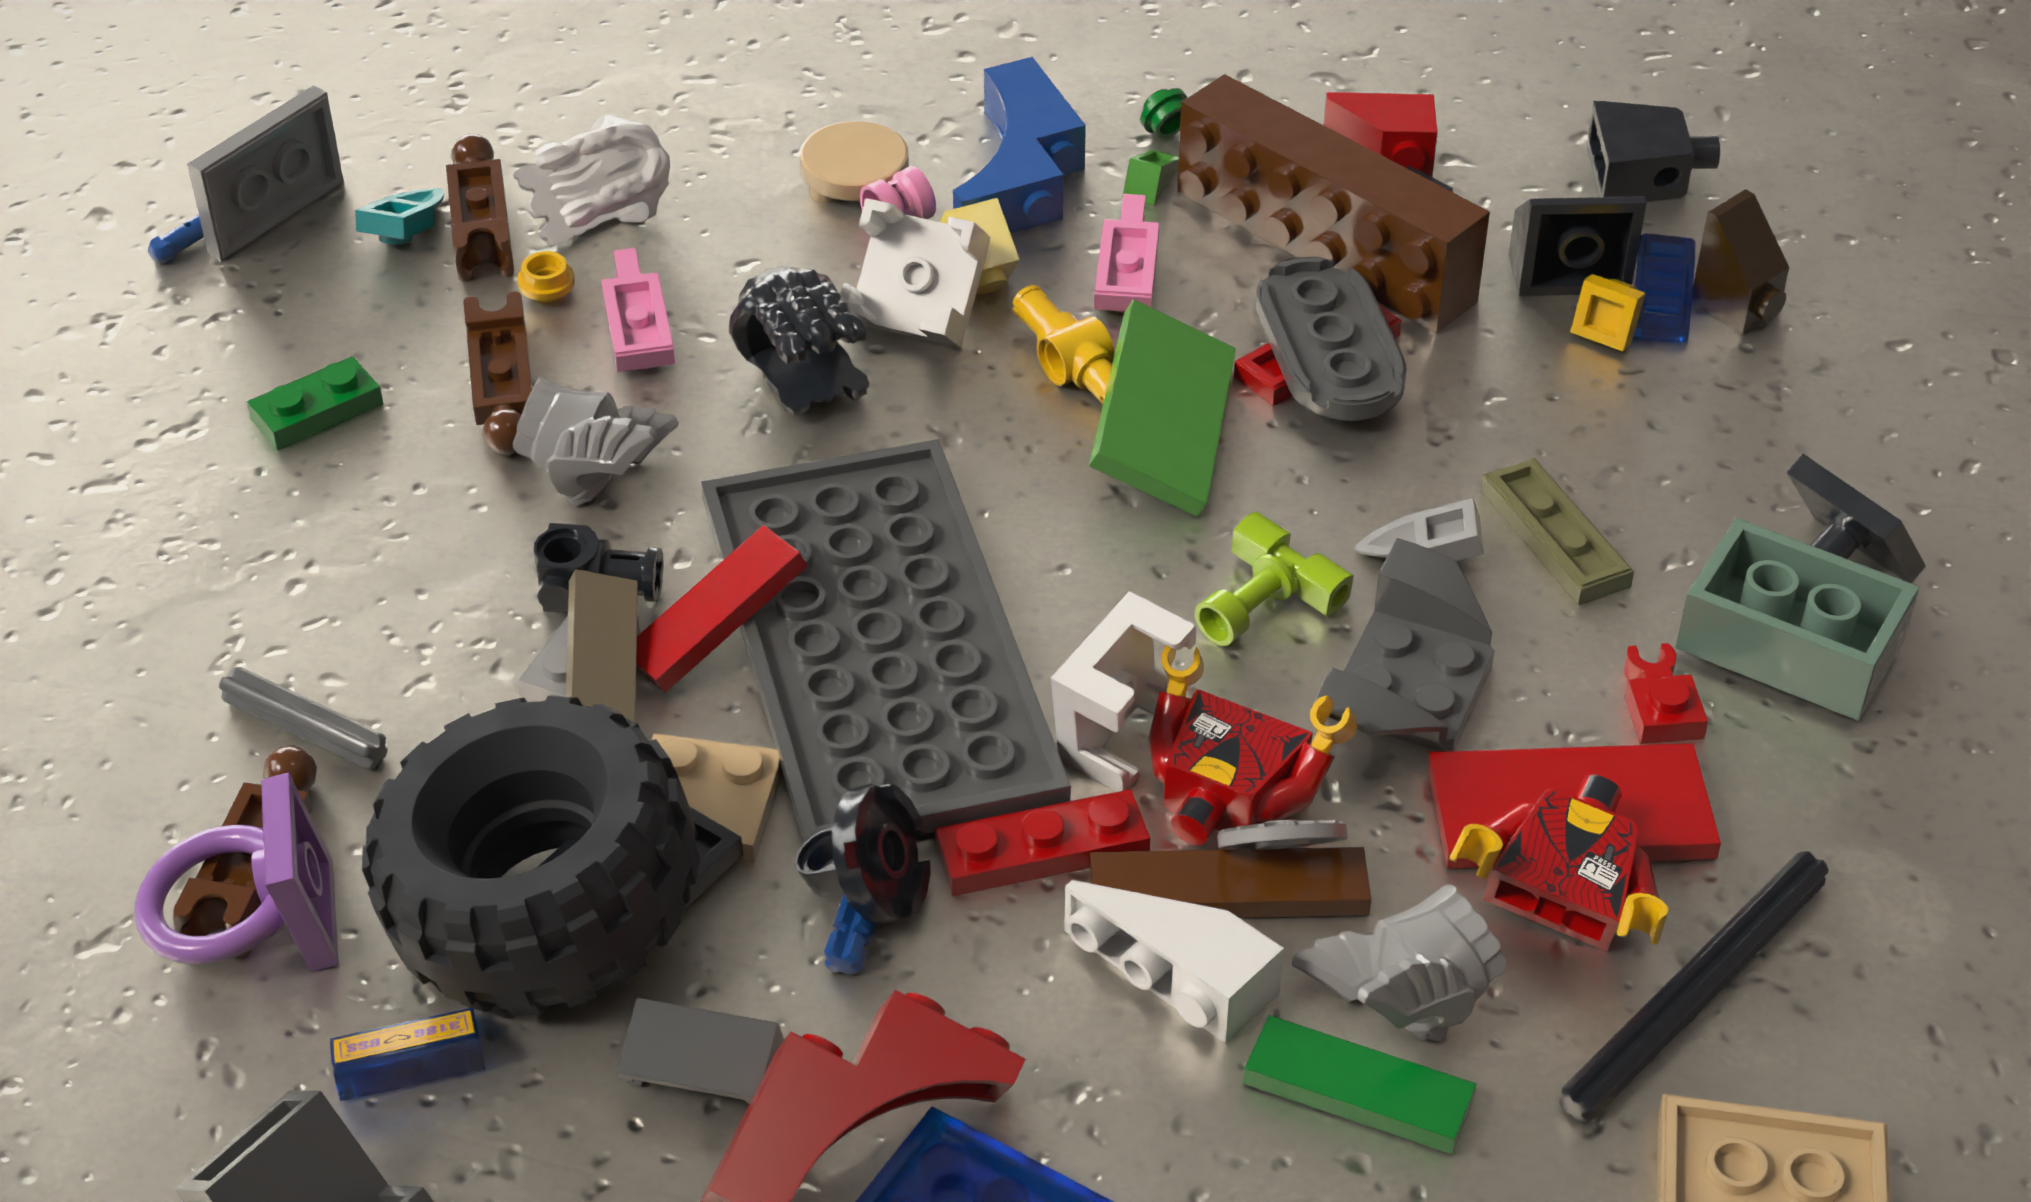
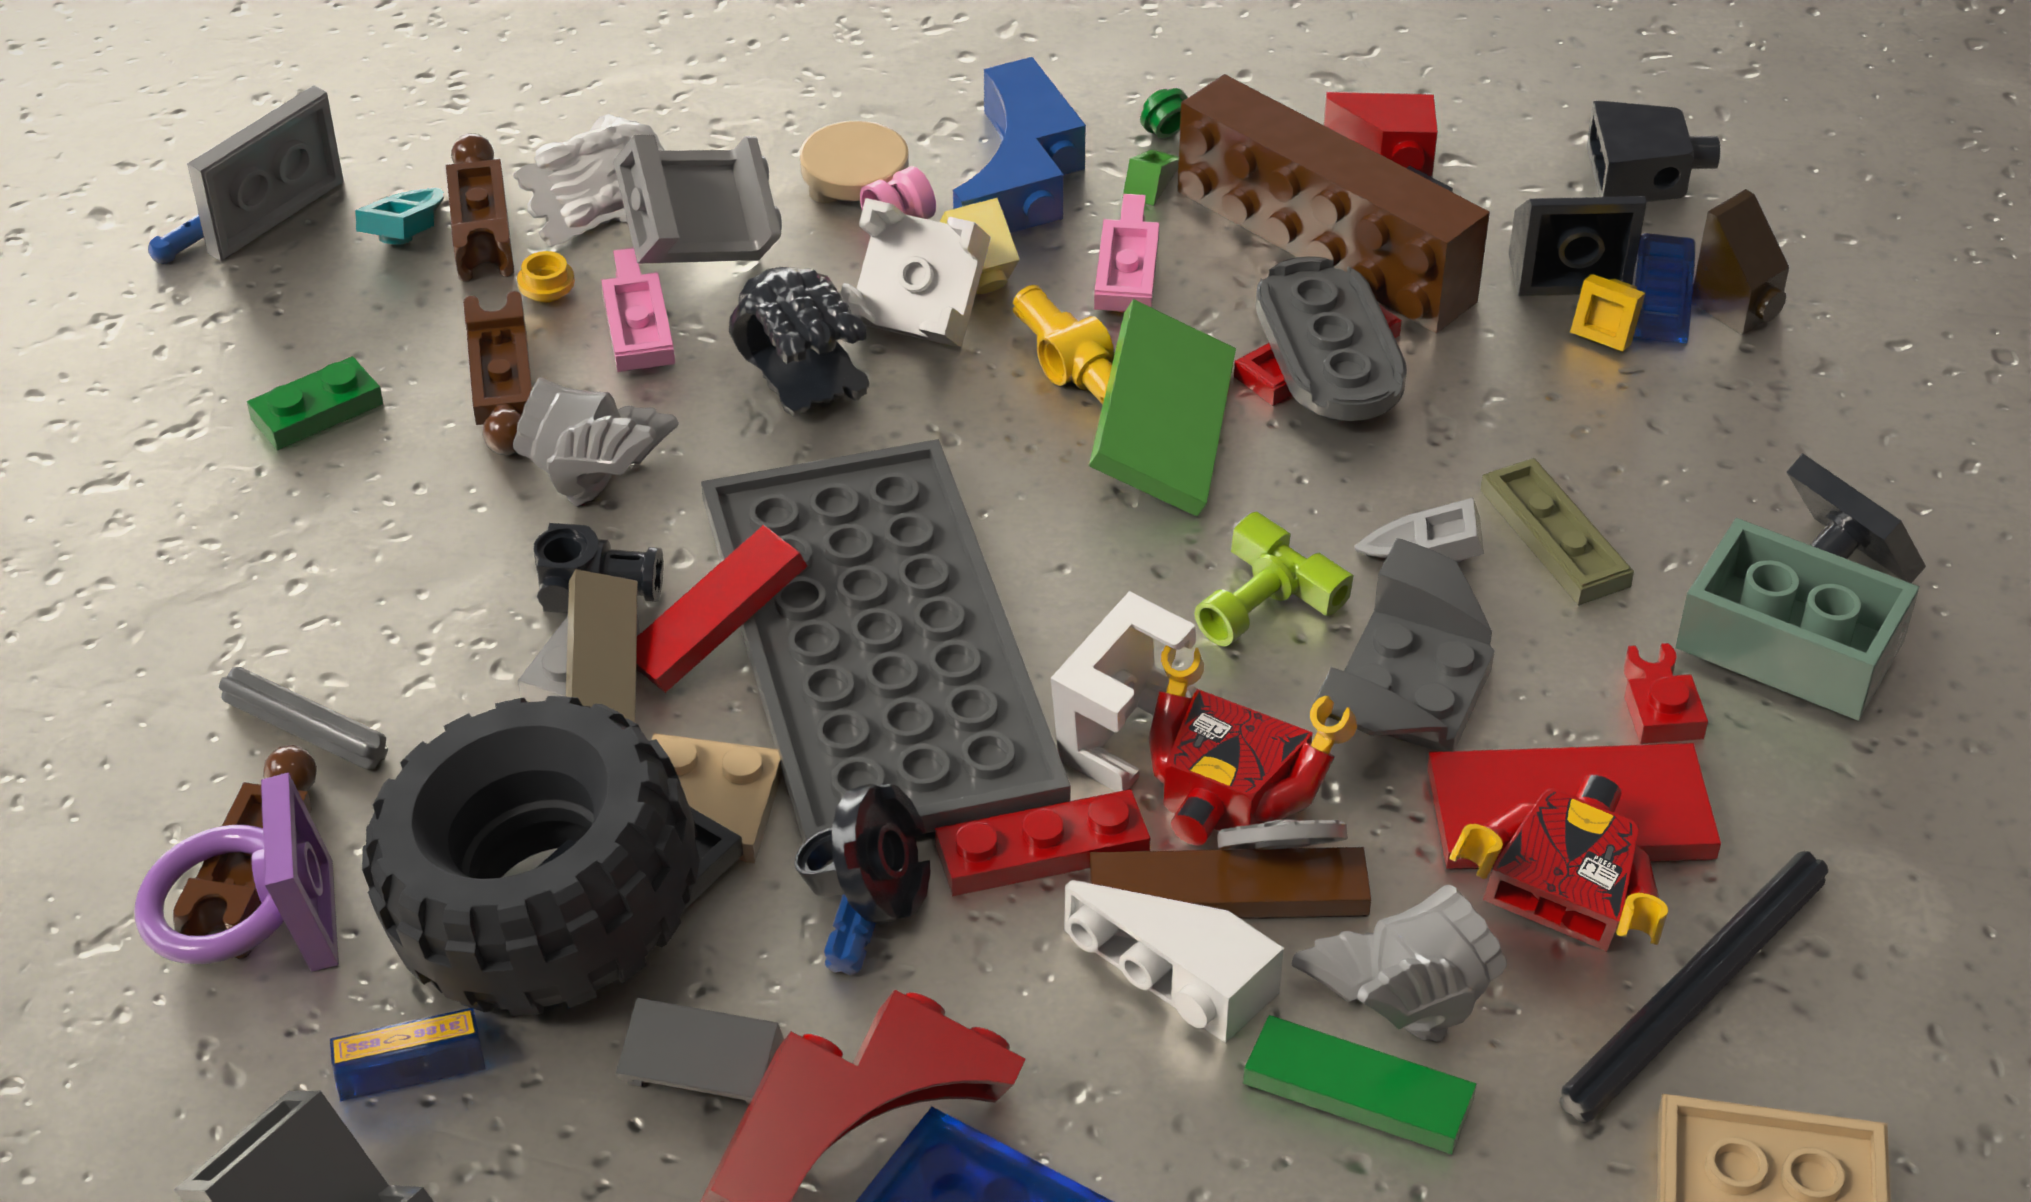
(697, 202): none -> light grey panel

